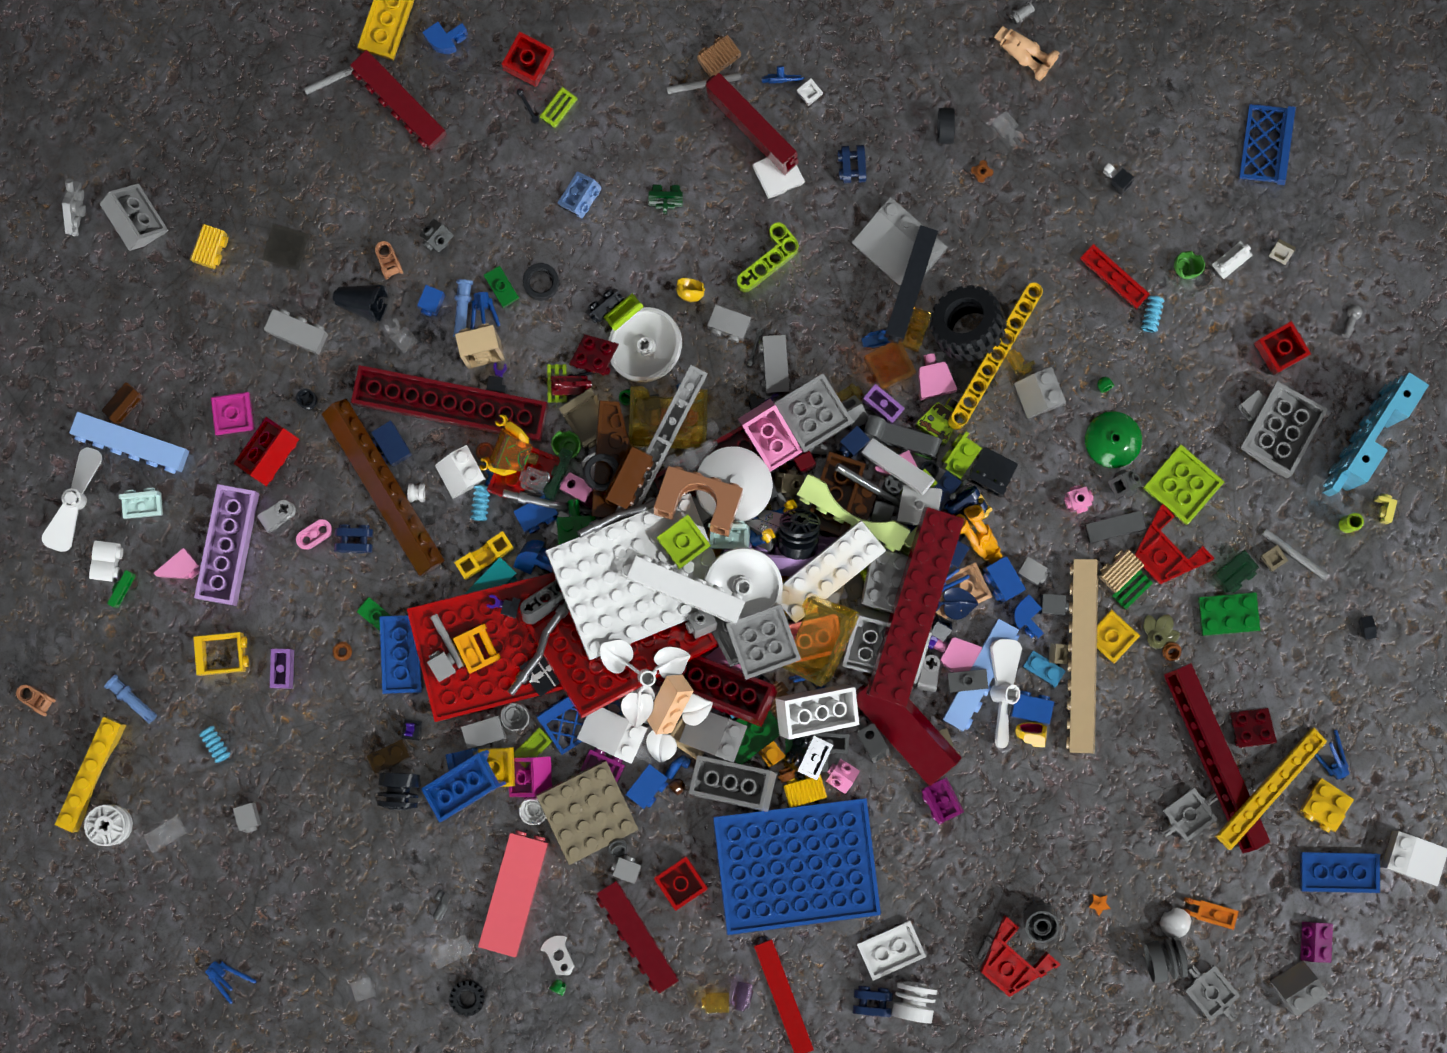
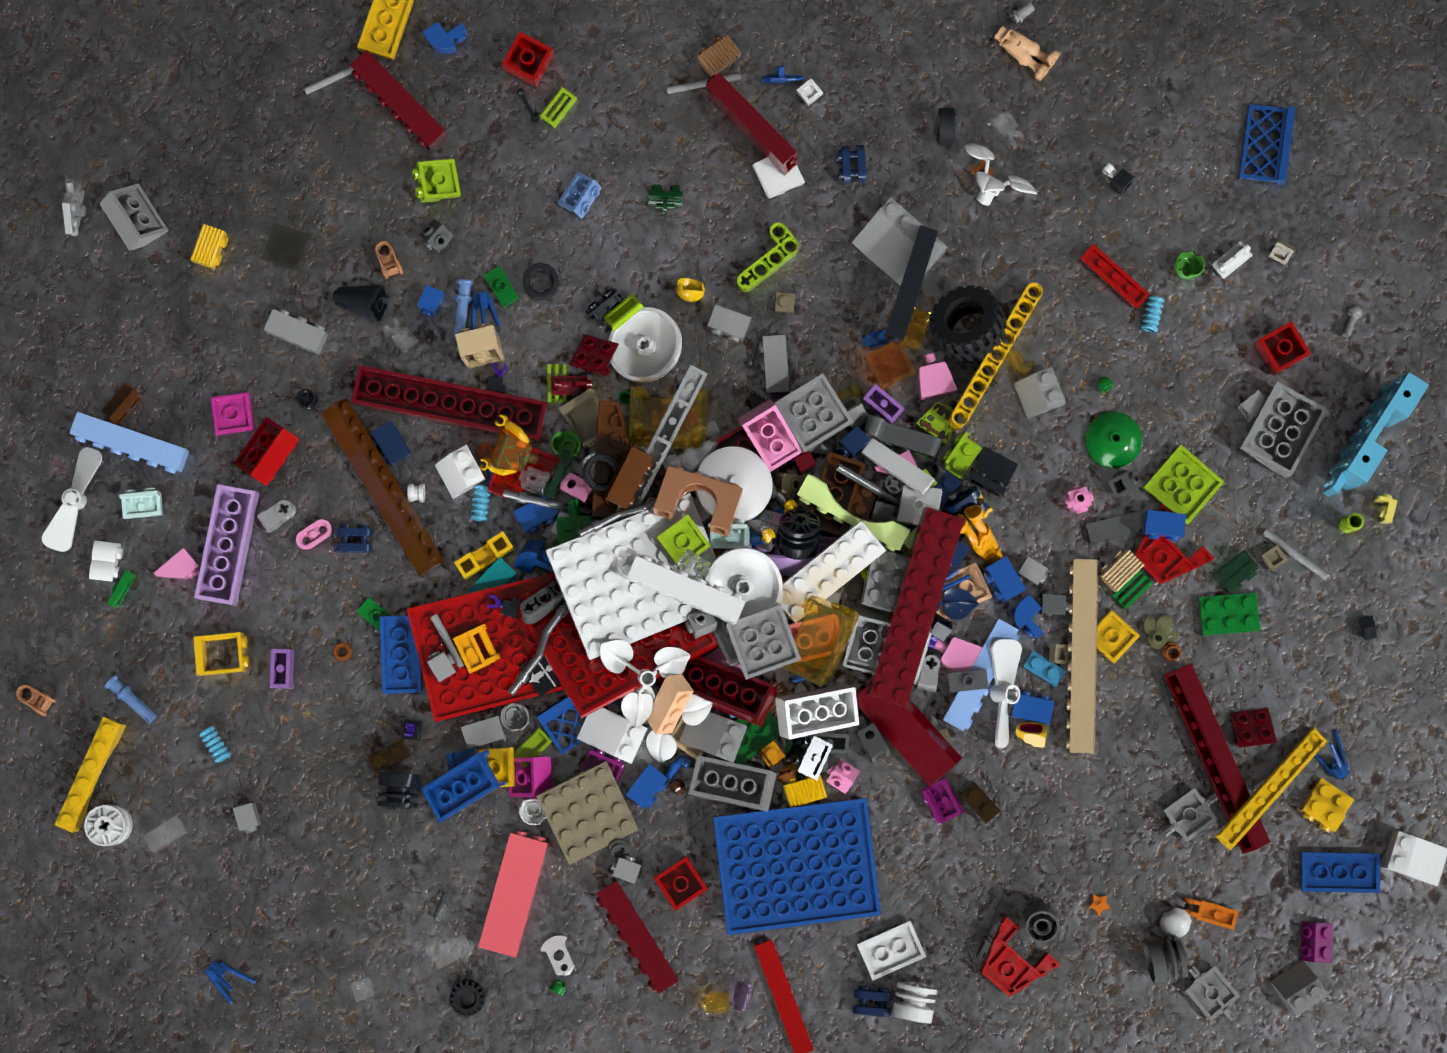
(436, 180): none -> lime plate
(697, 566): none -> clear brick
(785, 302): none -> dark tan plate
(979, 802): none -> dark brown brick
(989, 185): none -> white plant
(1164, 525): none -> blue brick

